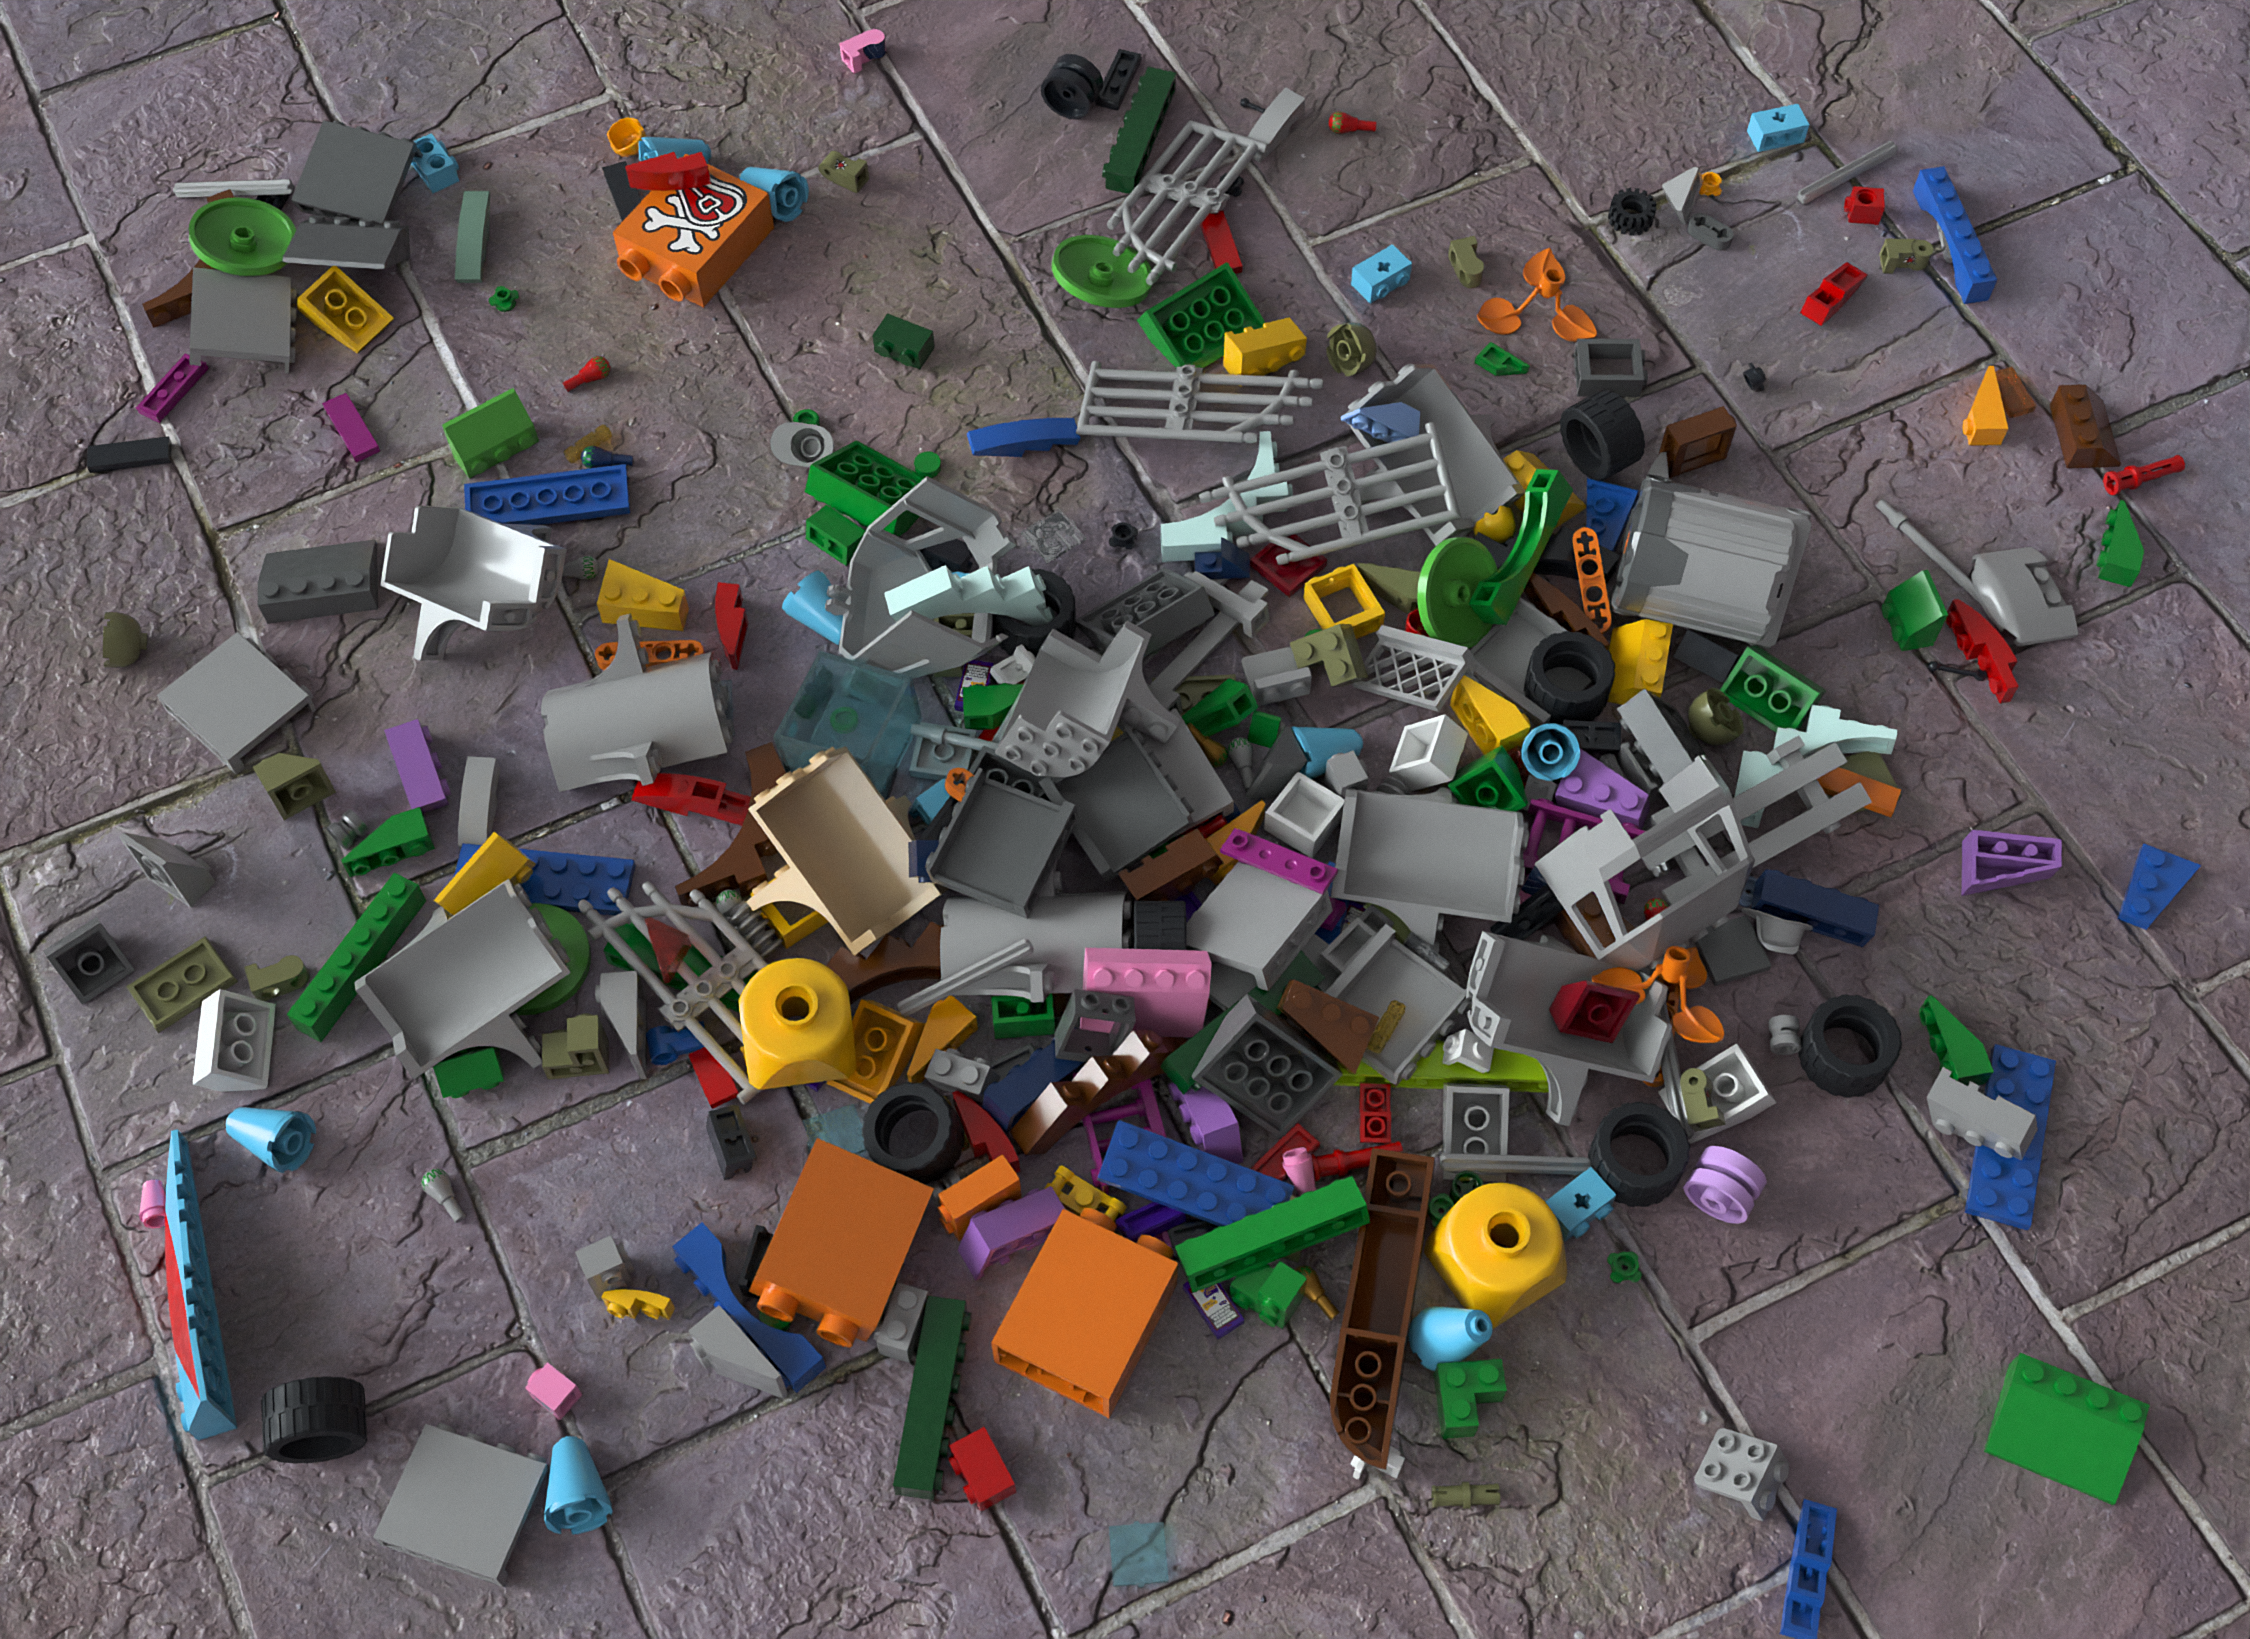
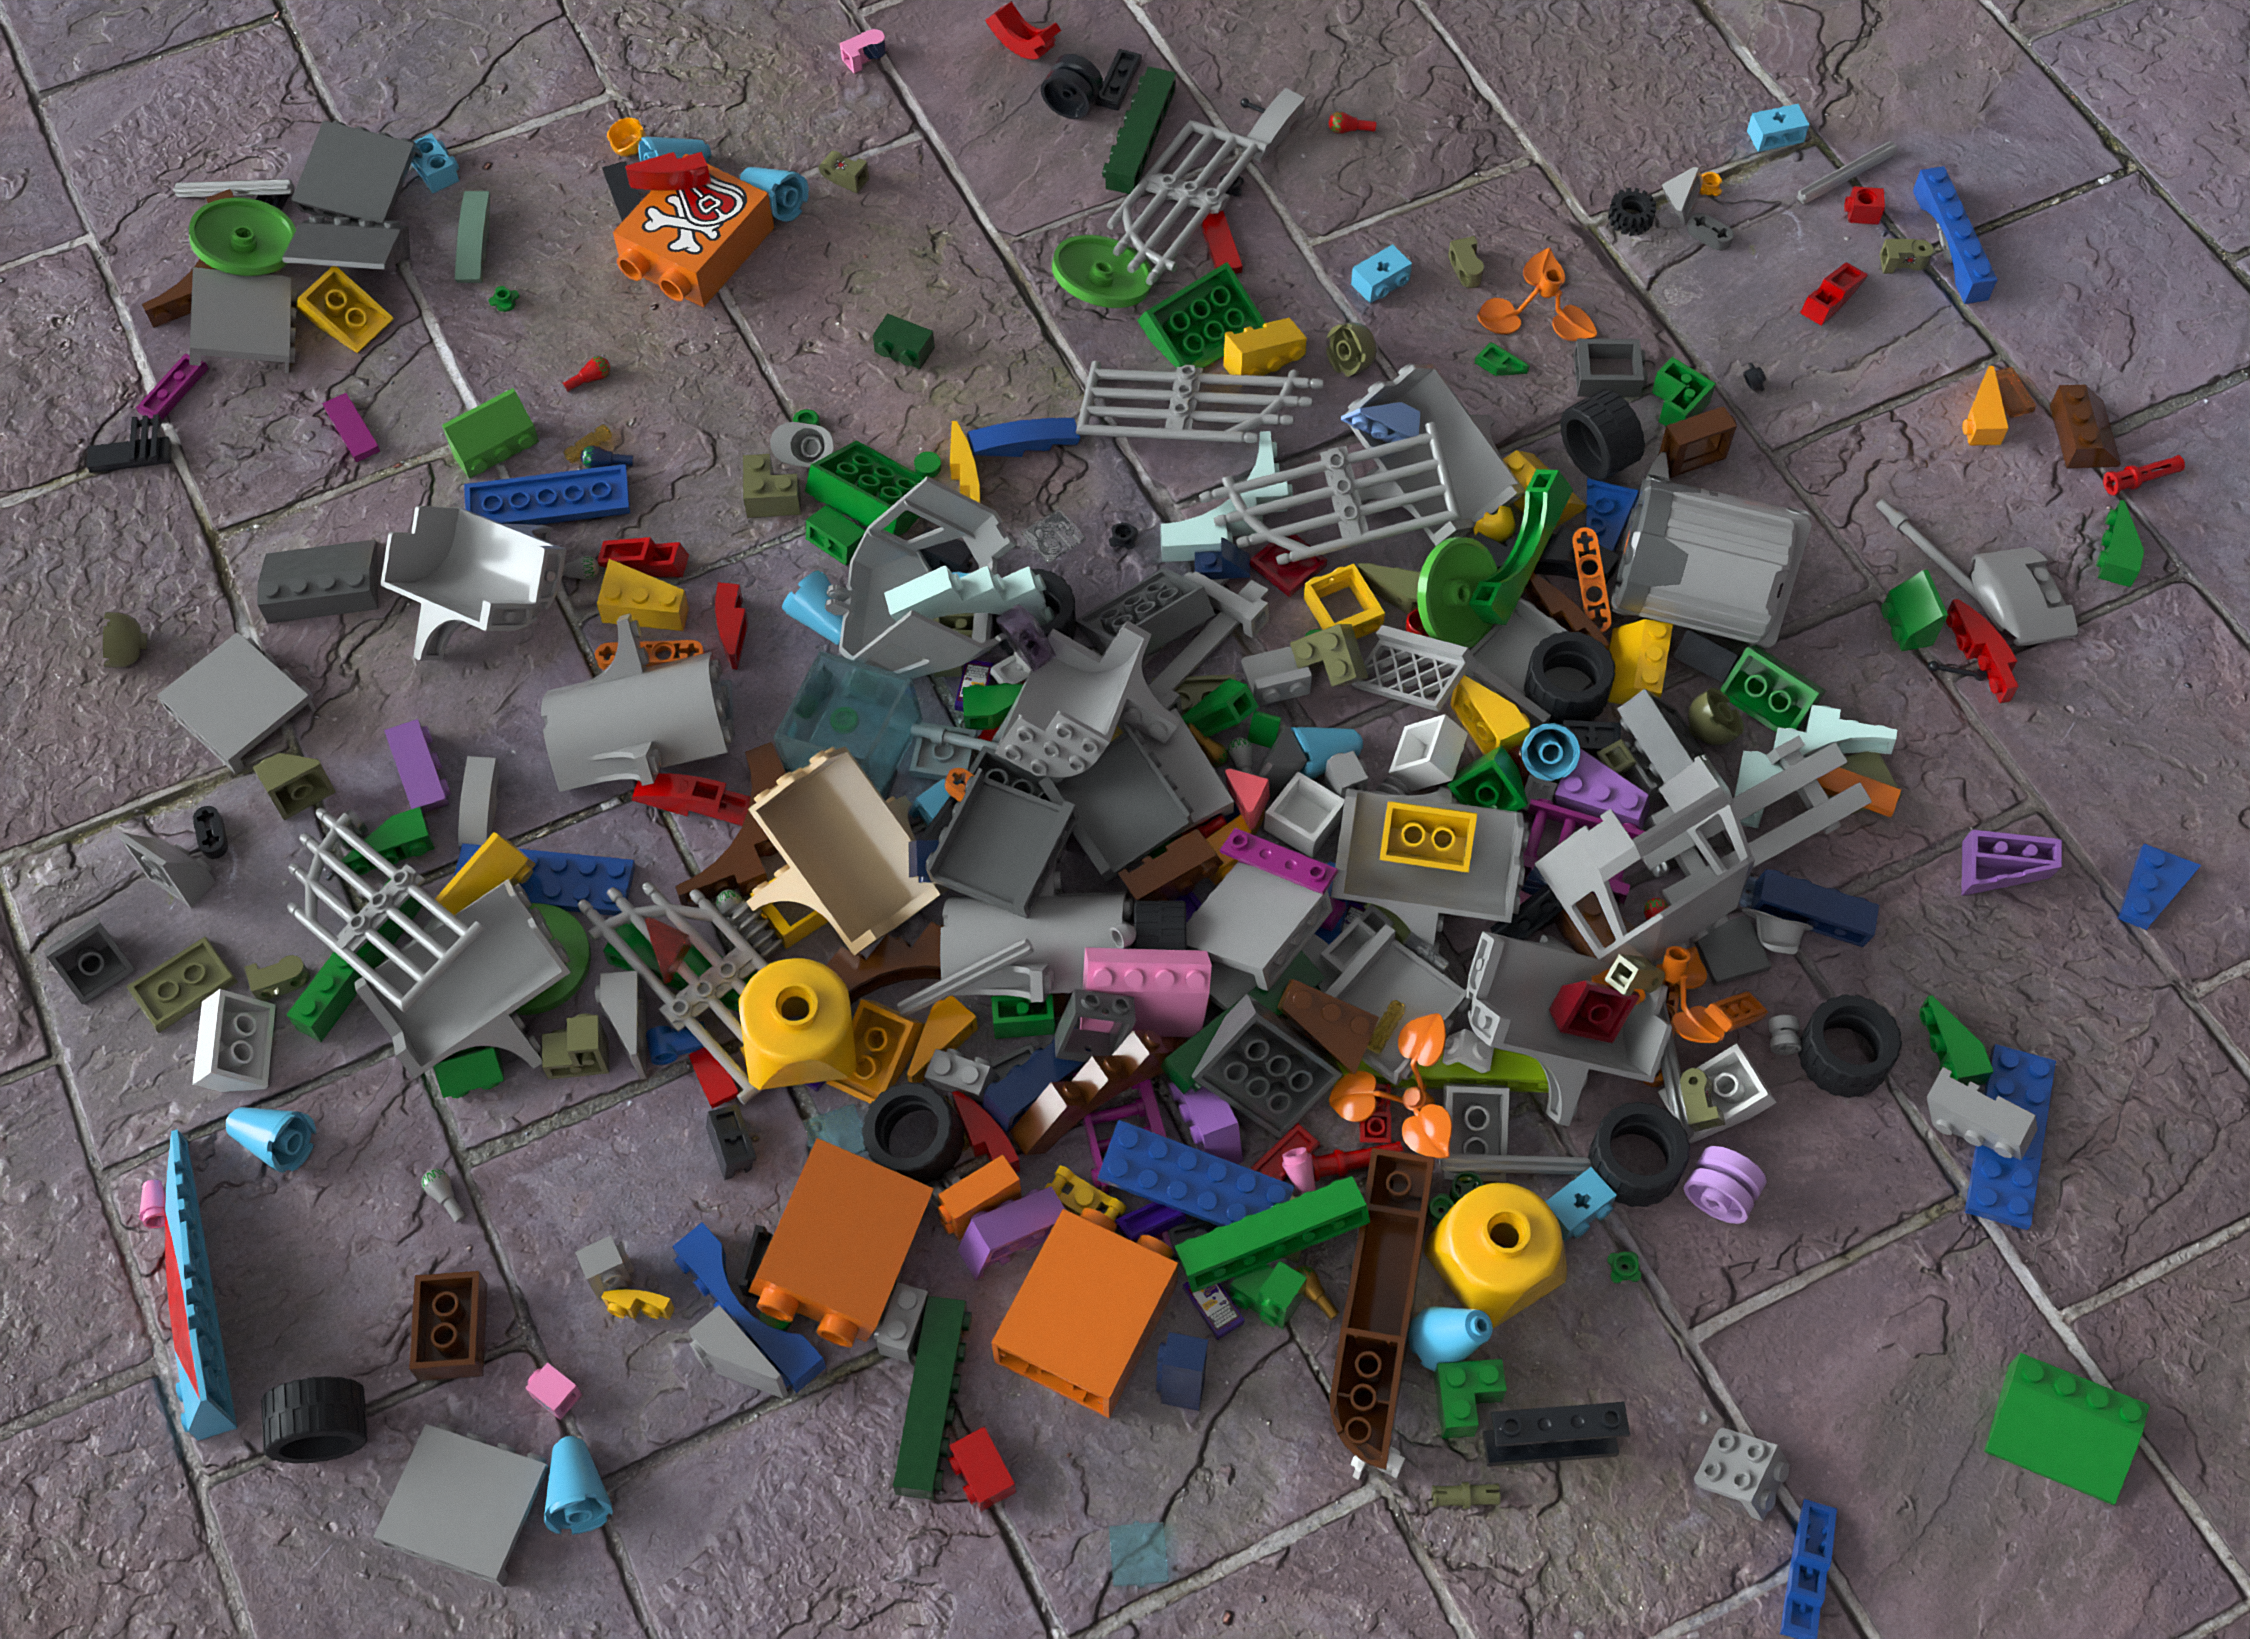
(145, 422): none -> black tile
(216, 830): none -> black beam
(381, 907): none -> light grey piece
(448, 1325): none -> reddish brown brick
(646, 556): none -> red slope
(768, 493): none -> olive brick
(963, 464): none -> yellow slope
(1019, 35): none -> red arch
(1023, 627): none -> clear purple torso
(1123, 935): none -> light grey hinge
(1182, 1370): none -> dark blue brick
(1248, 793): none -> coral slope
(1428, 836): none -> yellow slope
(1431, 1127): none -> orange plant
(1555, 1433): none -> black fence
(1616, 757): none -> olive slope
(1633, 973): none -> olive leg
(1683, 391): none -> green brick
(1736, 1011): none -> orange tile

